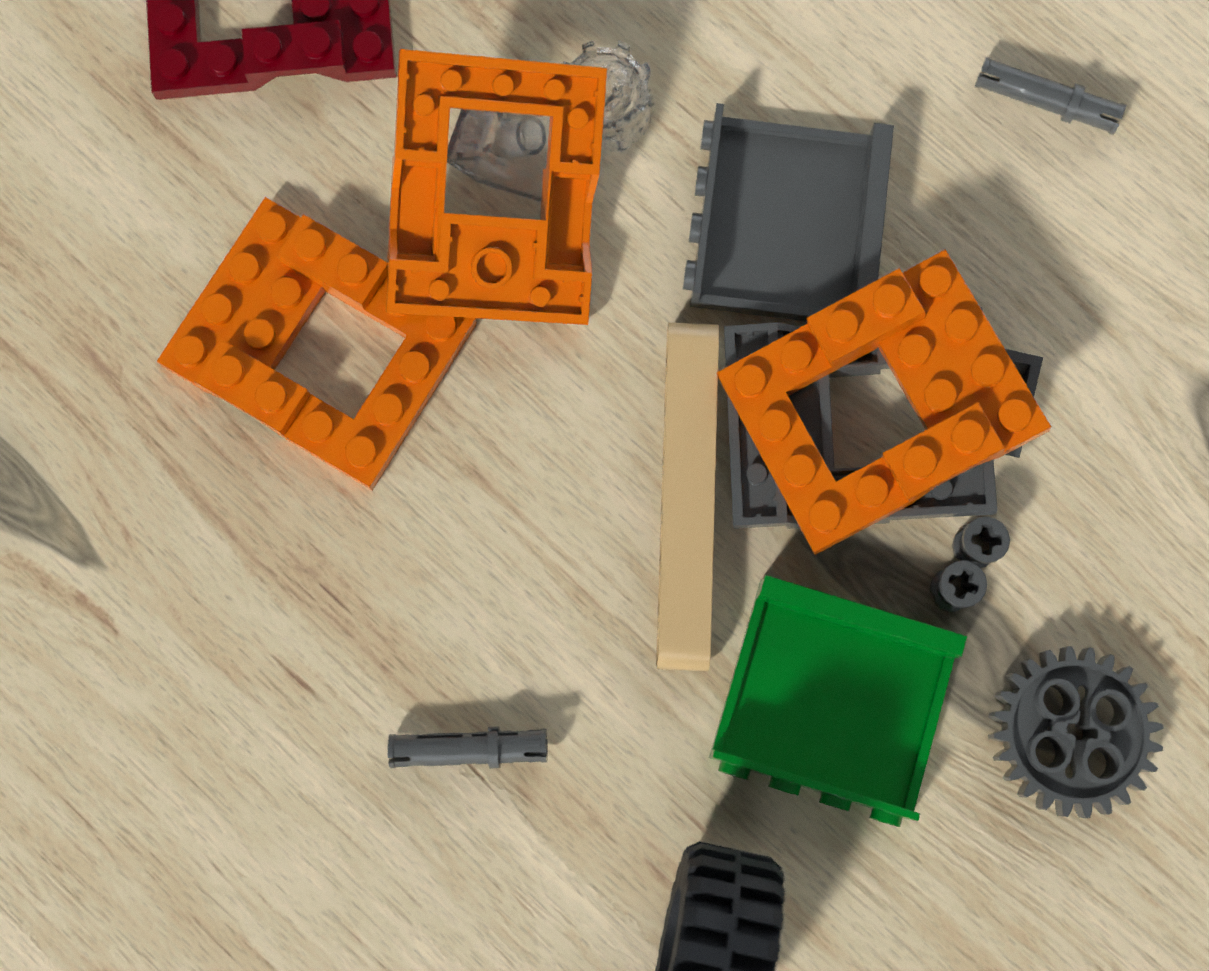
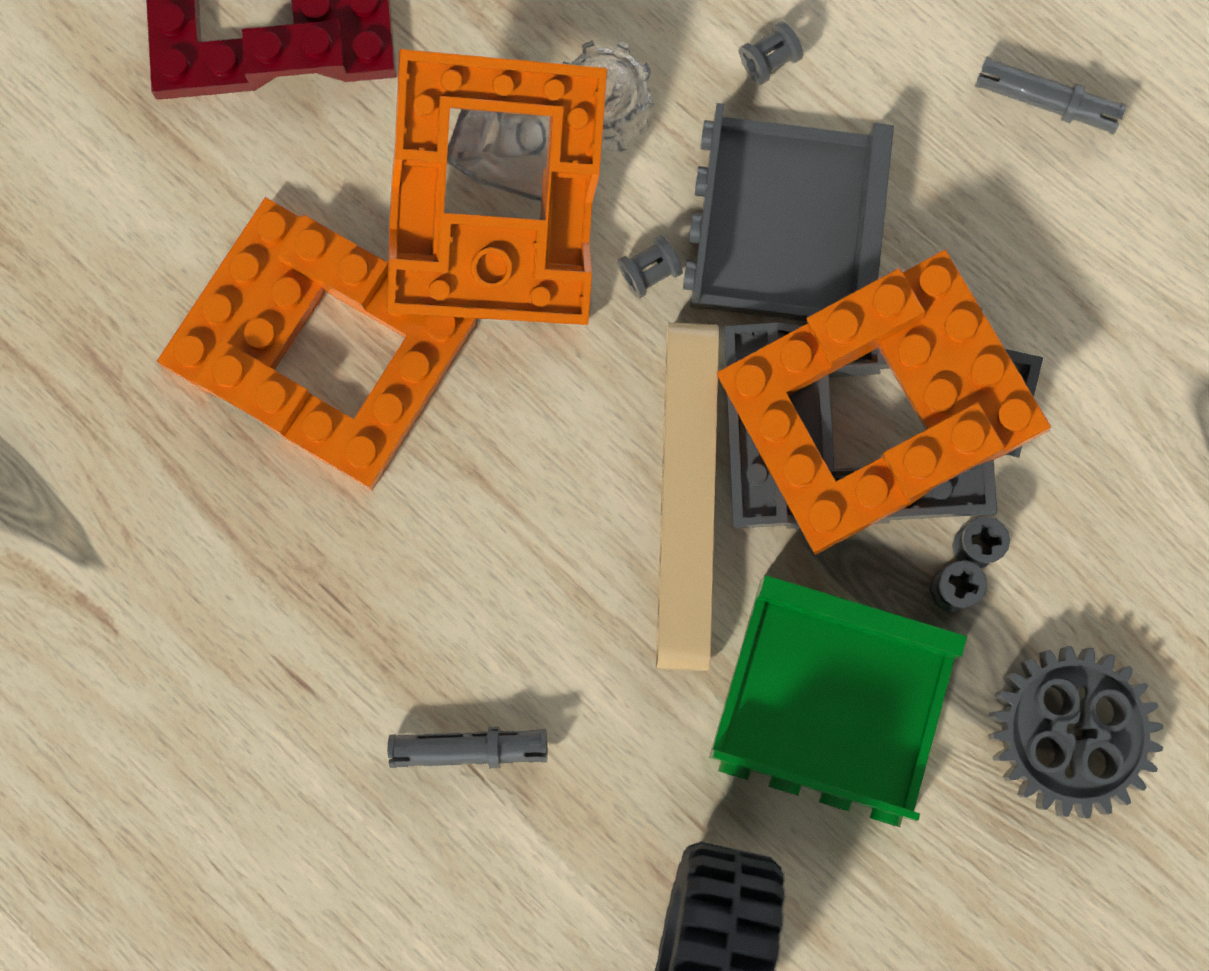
(667, 265): none -> dark grey bush
(780, 39): none -> dark grey bush

